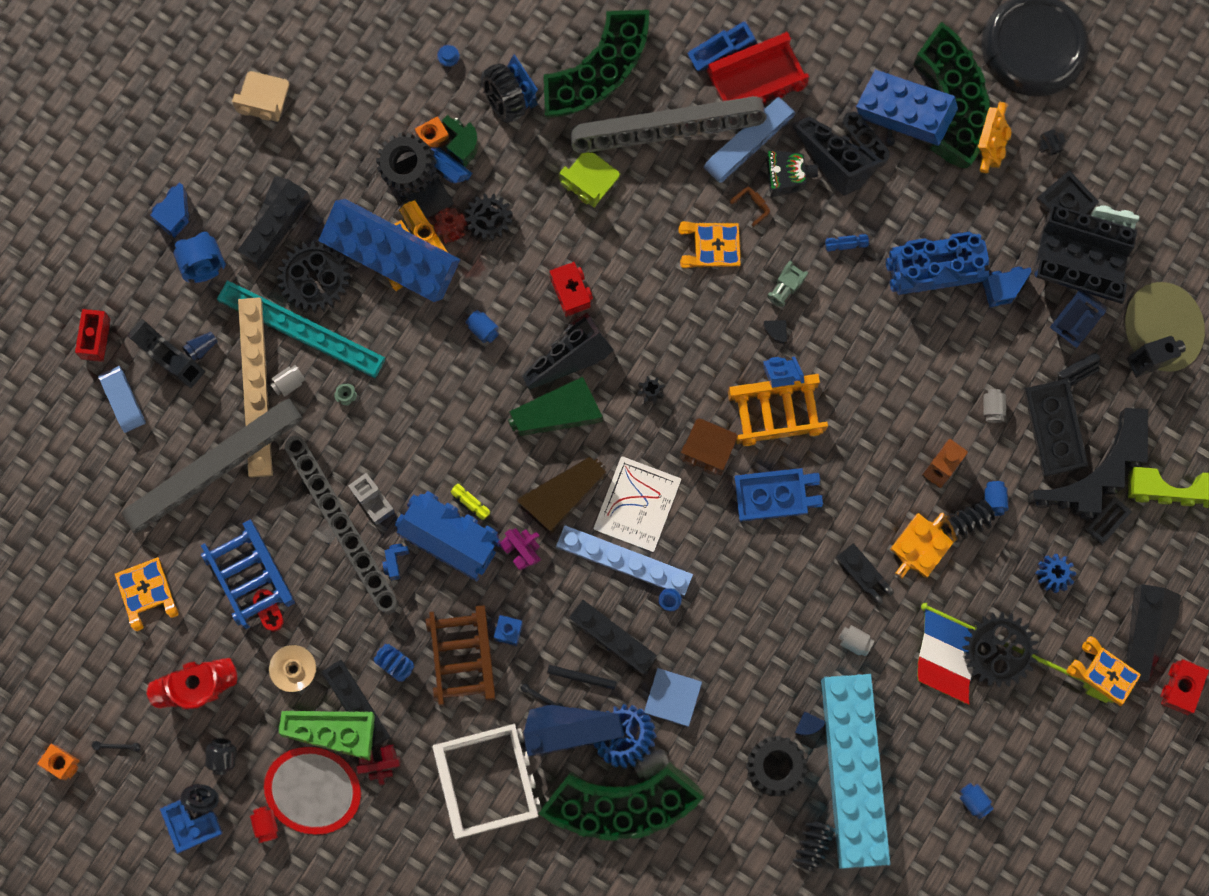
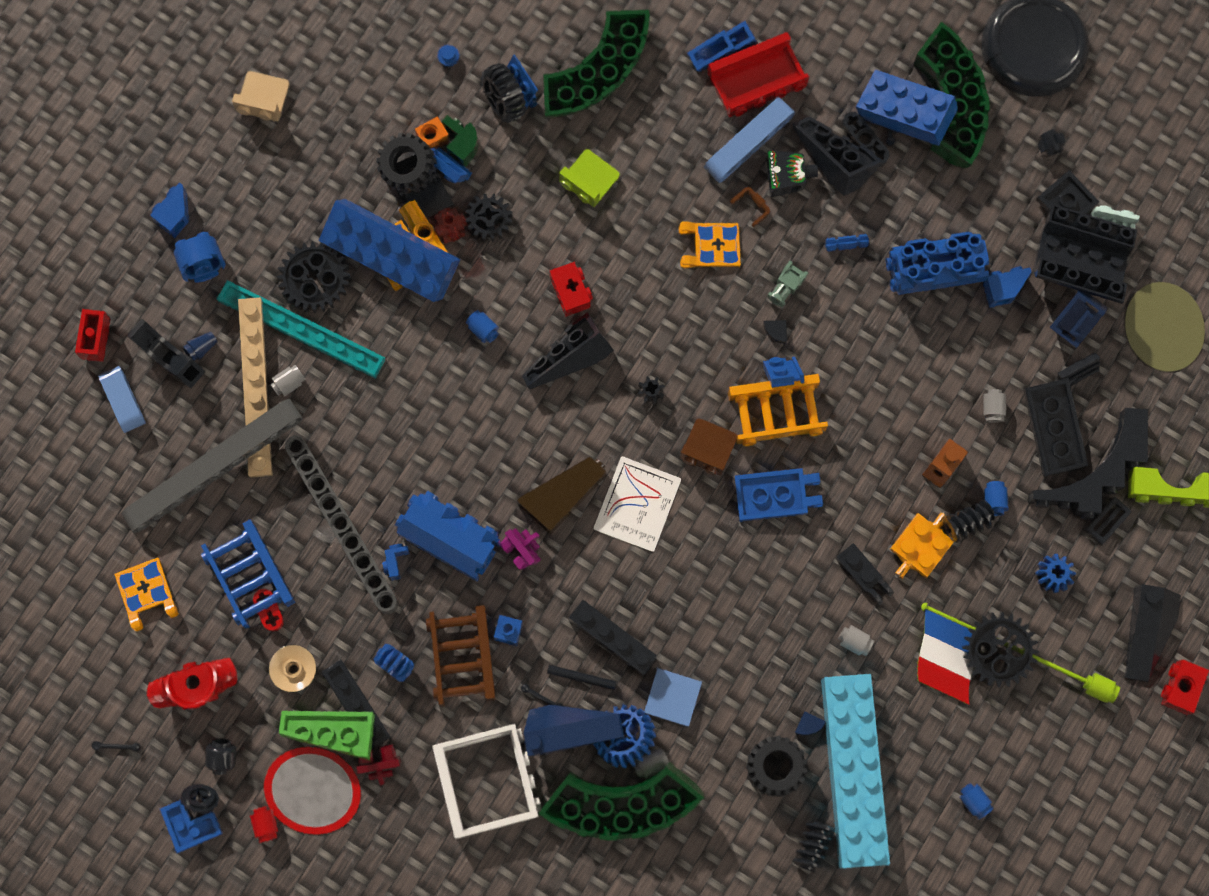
(49, 759): orange brick -> none
(277, 215): black wedge -> none
(341, 389): sand green plate -> none
(371, 499): light grey slope -> none
(470, 501): neon yellow axle -> none
(557, 410): dark green slope -> none
(623, 560): light blue plate -> none
(668, 124): dark grey beam -> none
(670, 599): blue plate -> none
(994, 138): light orange plate -> none
(1105, 672): light orange flag -> none
(1155, 355): black torso -> none

